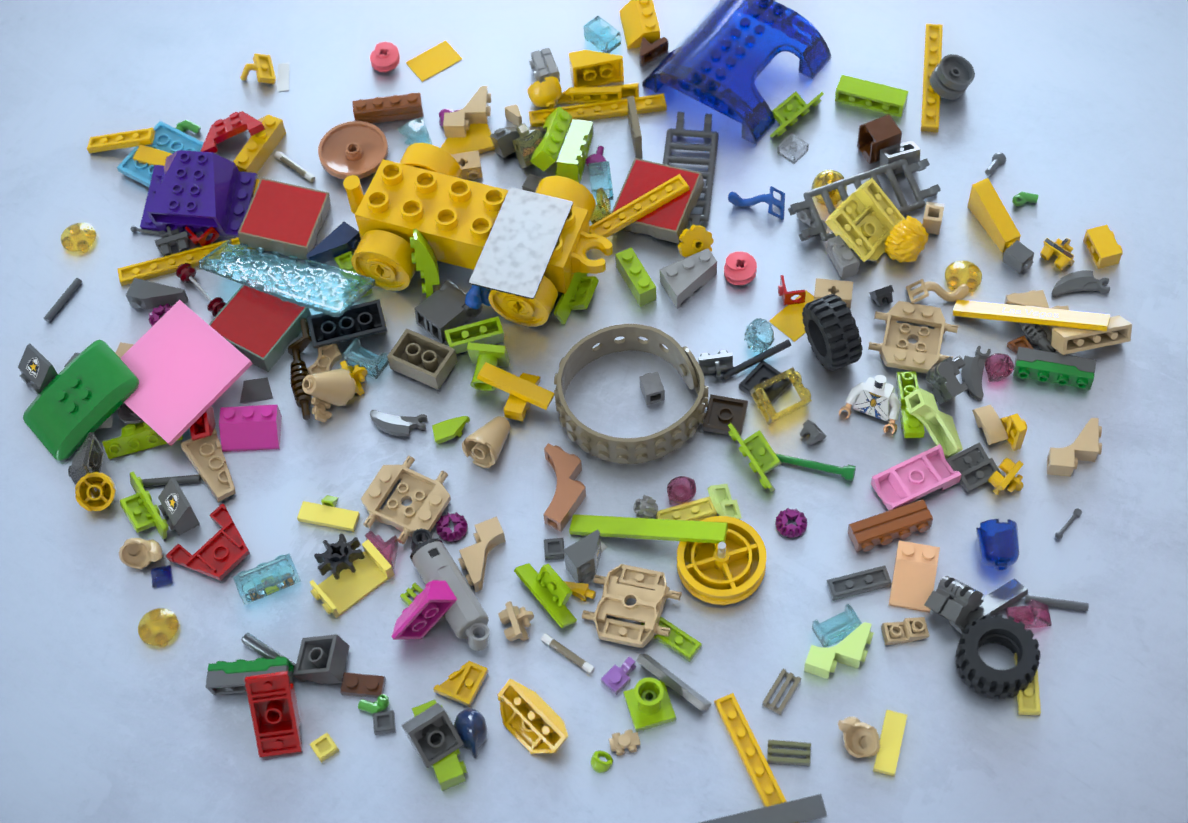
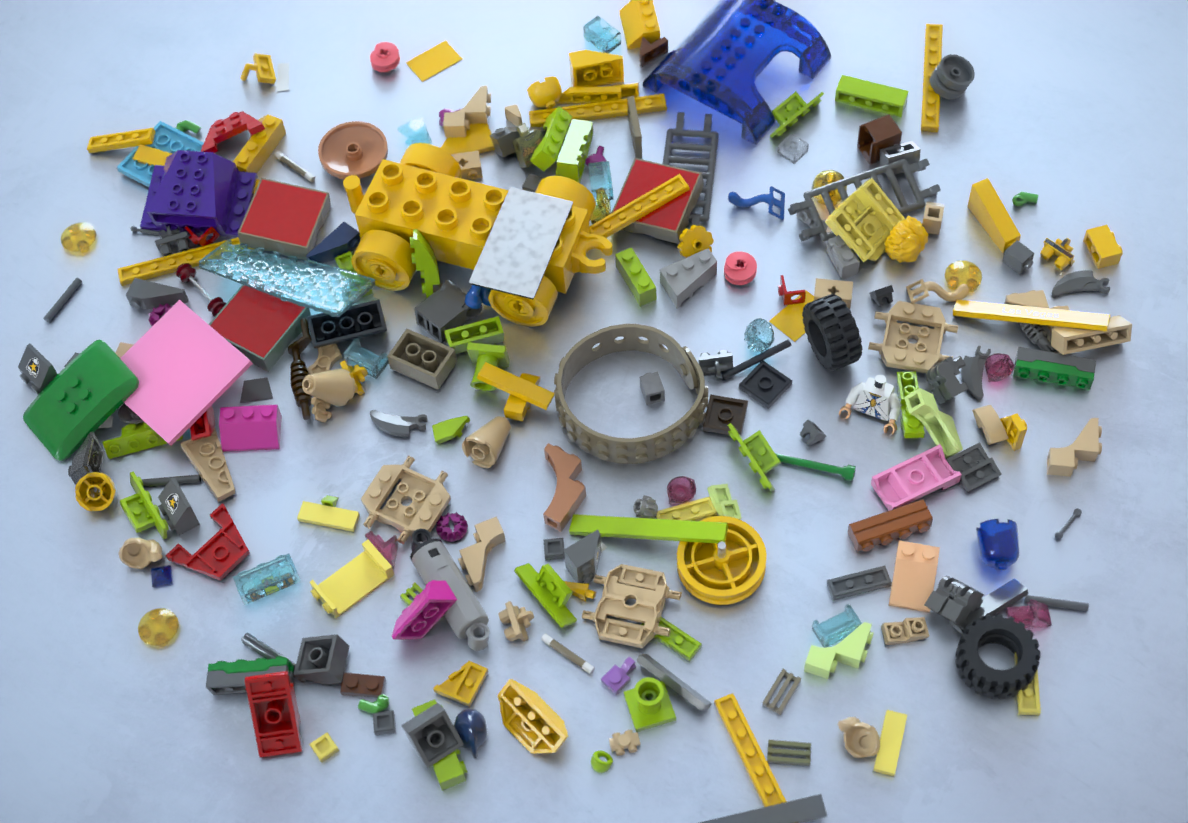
(339, 556): black gear -> none
(388, 108): dark orange brick -> none
(543, 64): light grey brick -> none
(577, 296): lime bracket -> none
(764, 403): clear yellow window -> none
(791, 530): magenta gear -> none
(997, 160): dark grey bar -> none
(1000, 482): yellow hips -> none
(1019, 342): dark orange tile -> none

